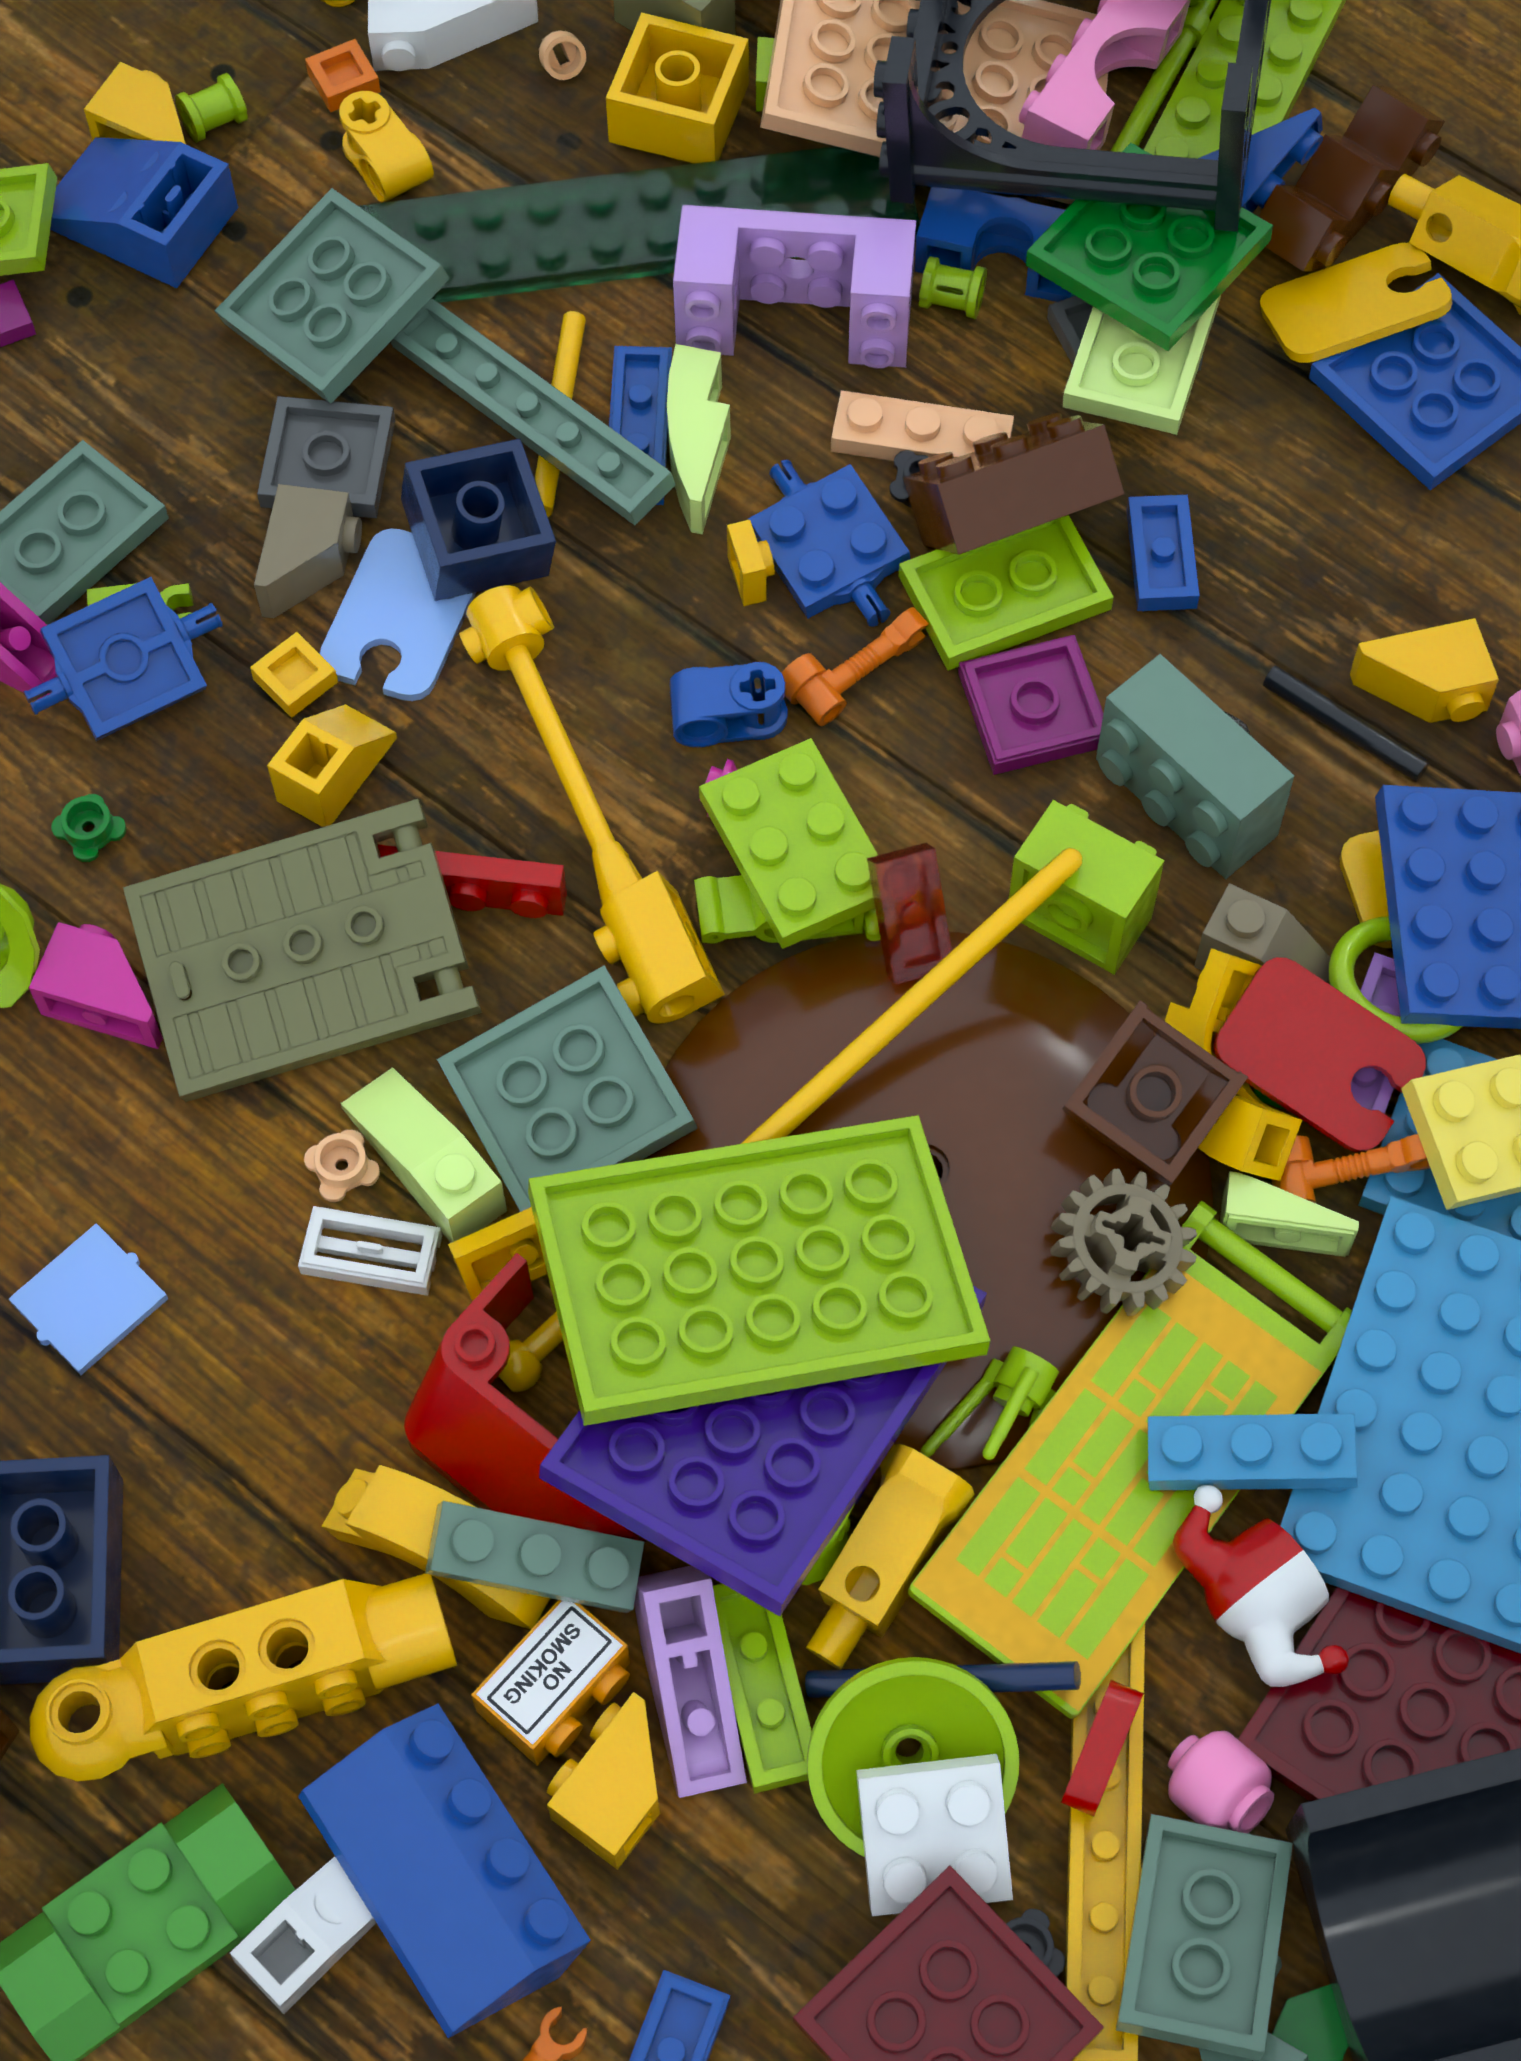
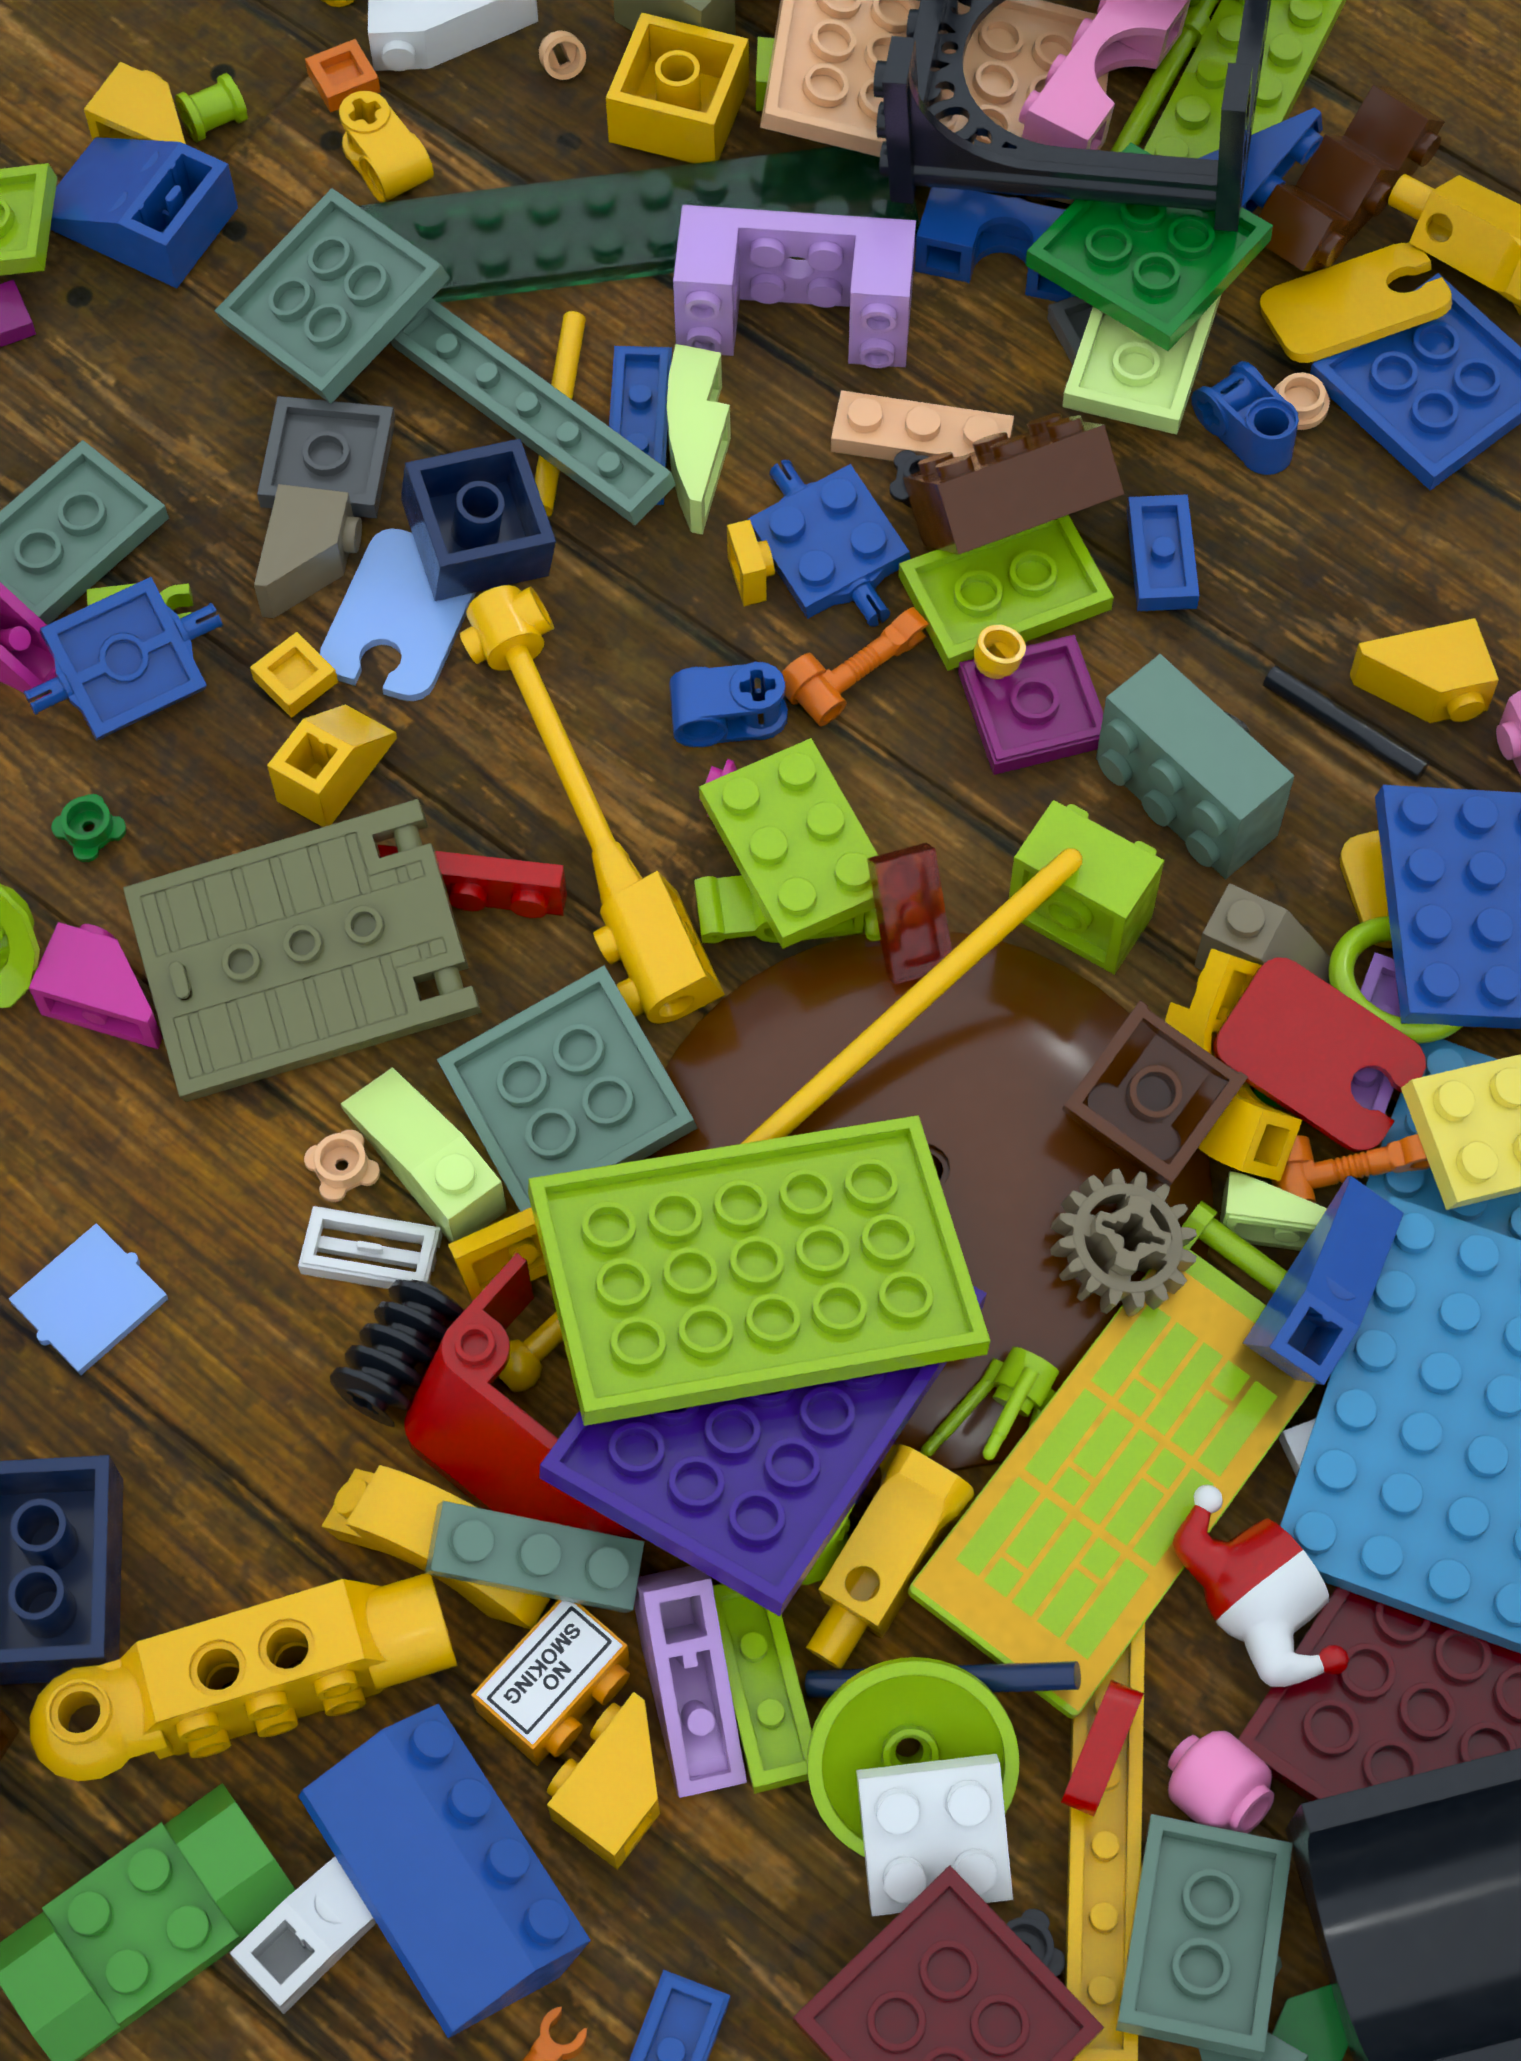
(394, 1349): none -> black piece
(952, 287): lime bush -> none
(1004, 654): none -> yellow hinge
(1249, 419): none -> blue piece
(1252, 1451): dark azure plate -> none
(1307, 397): none -> light nougat plate
(1327, 1286): none -> blue slope

